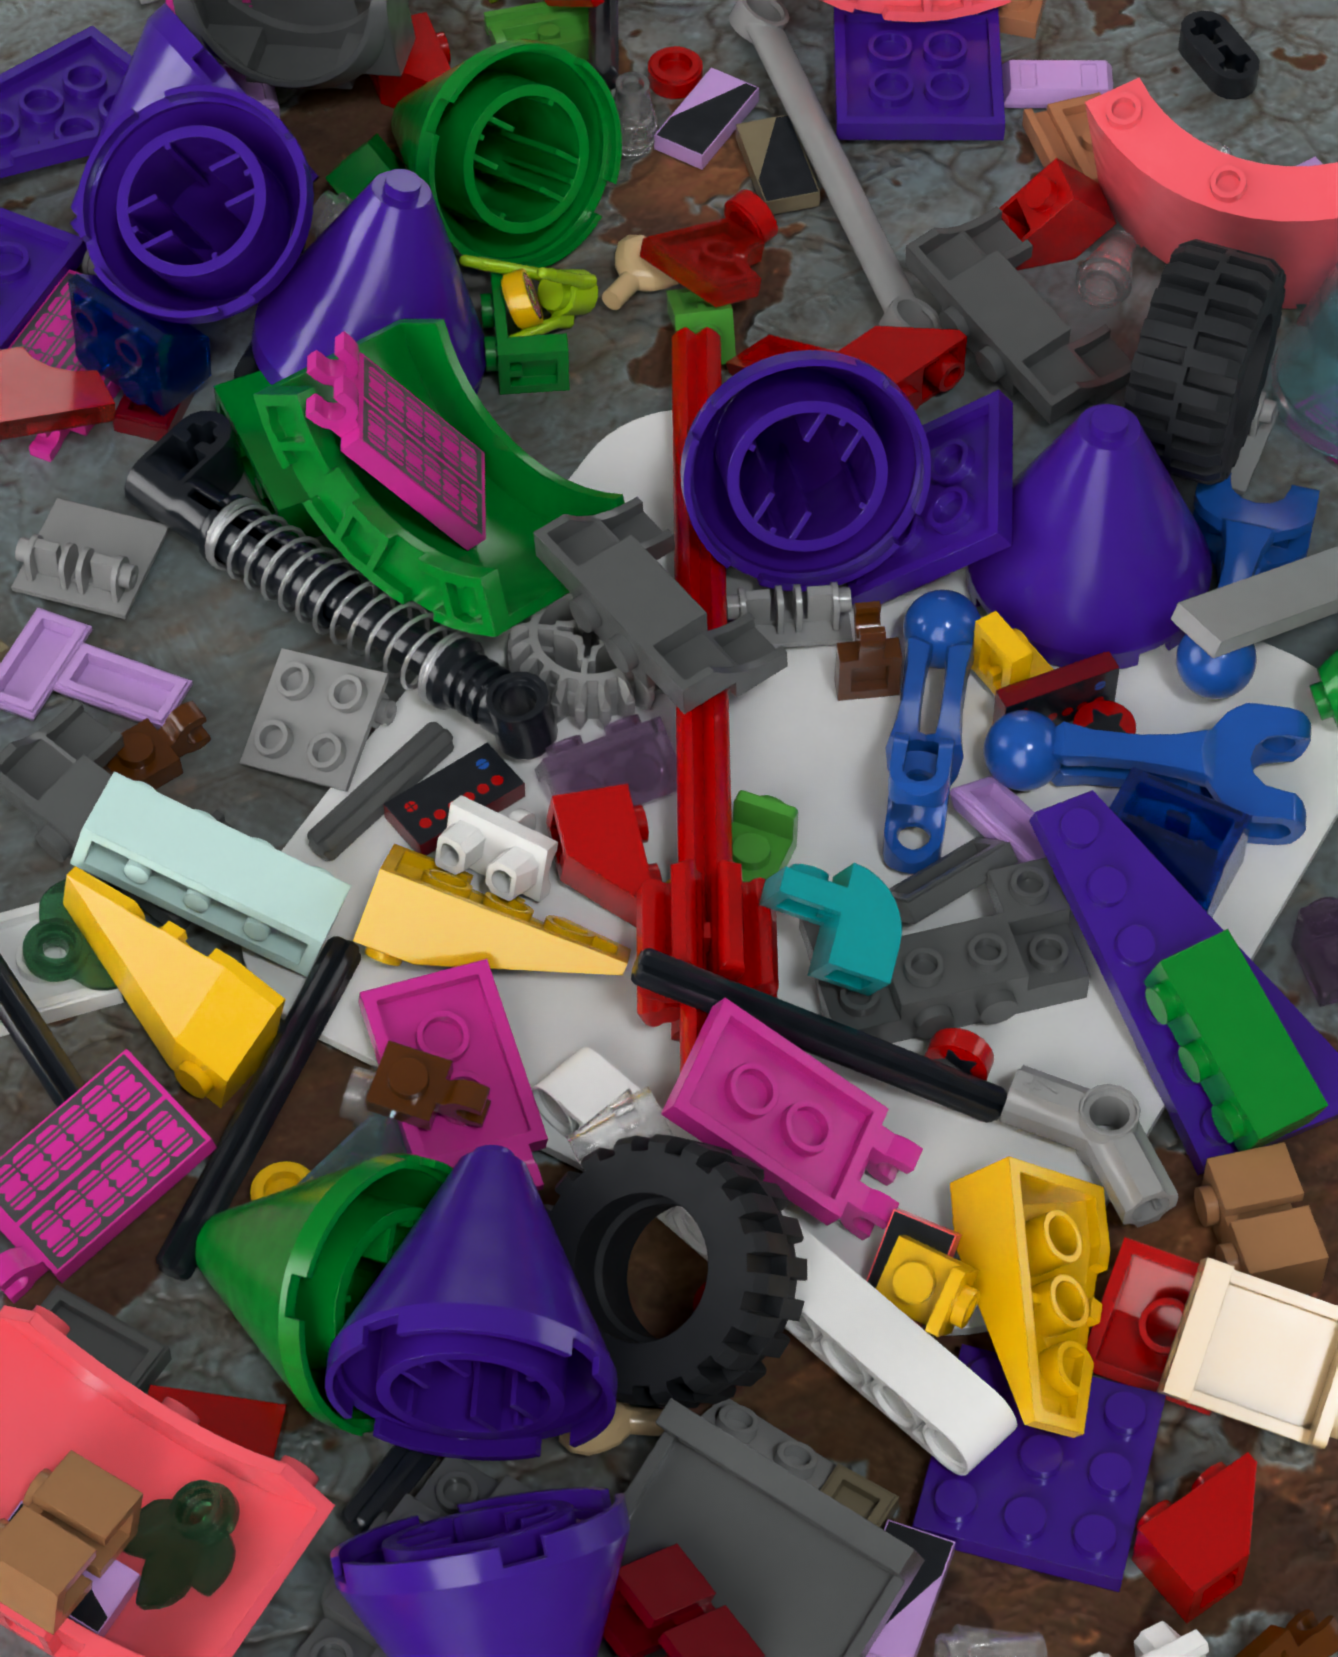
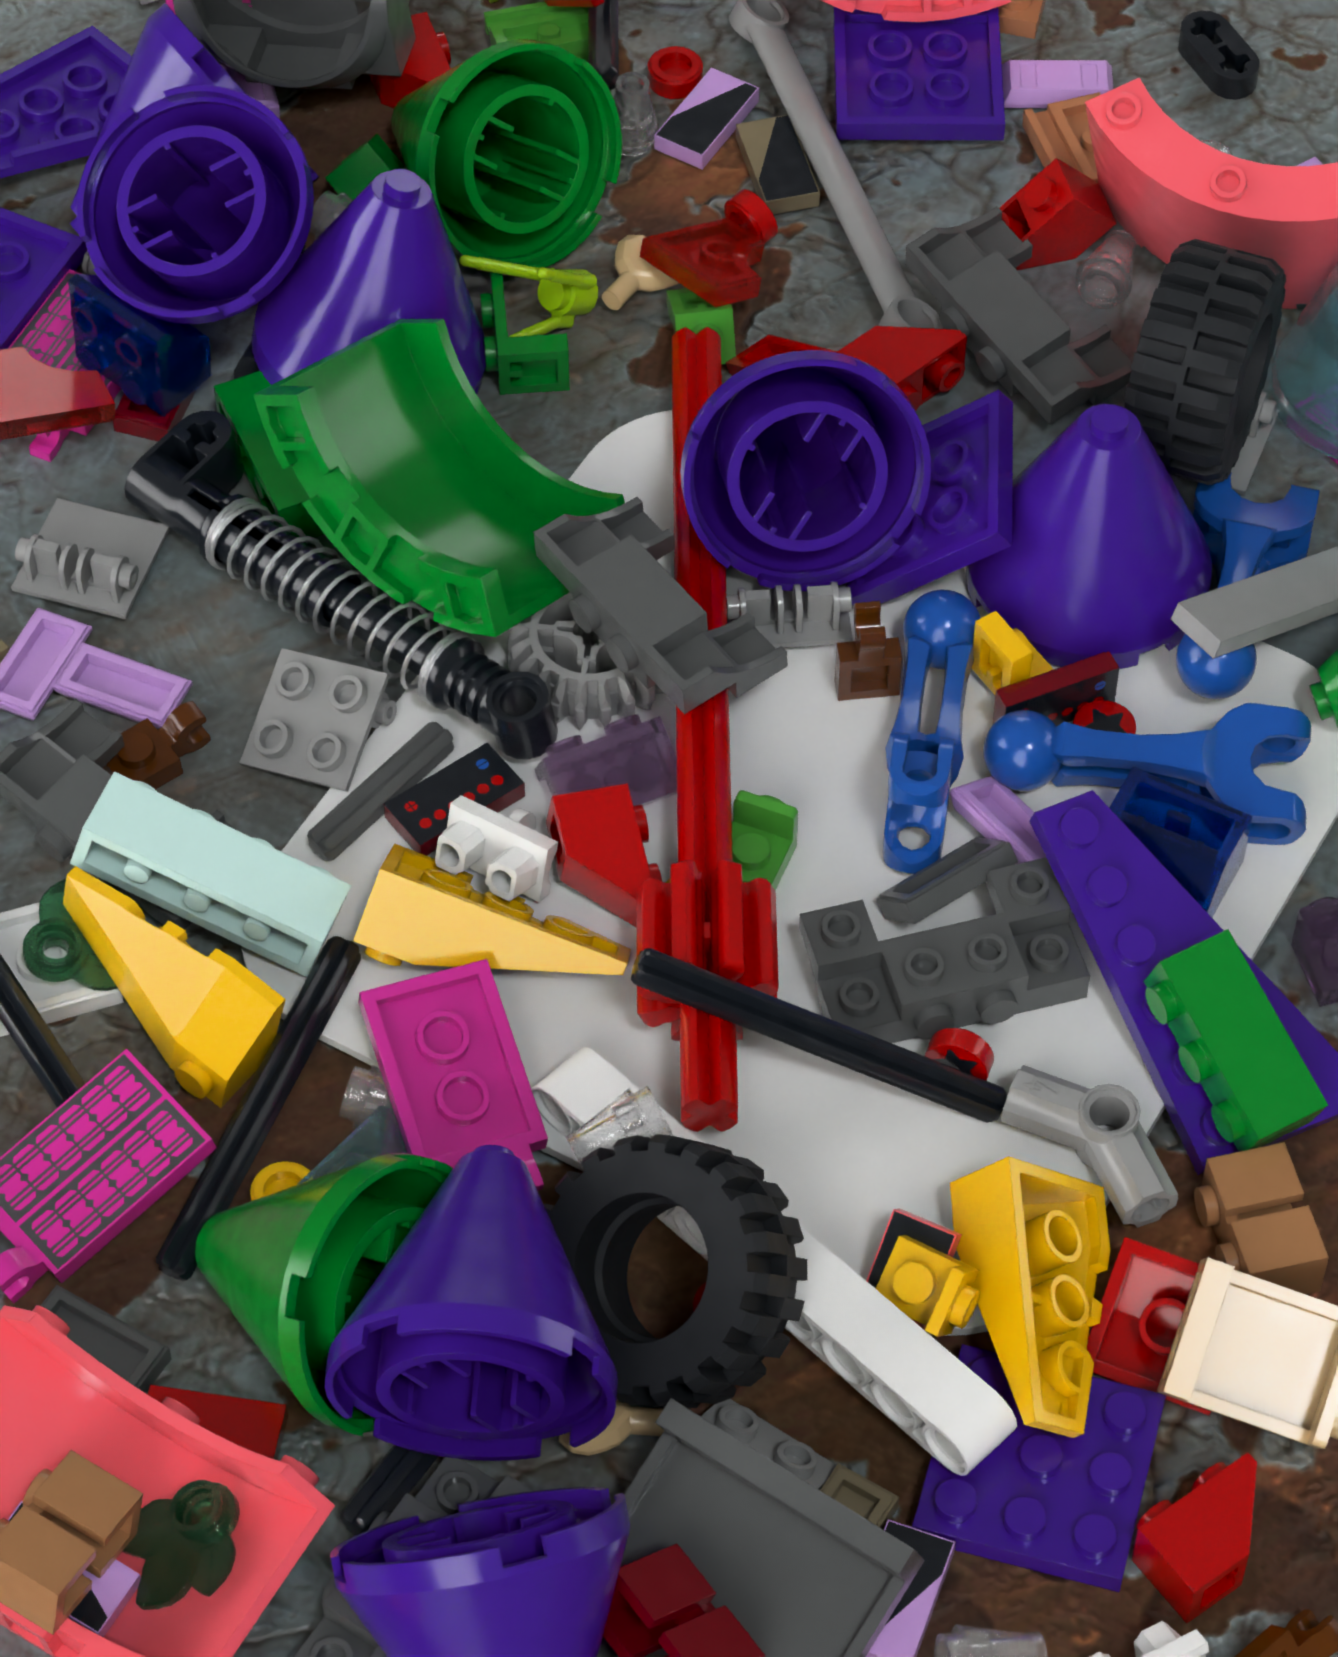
(401, 441): dark pink tile -> none
(418, 1086): reddish brown plate -> none
(521, 299): yellow tile -> none
(790, 1118): dark pink tile -> none
(856, 922): teal brick -> none

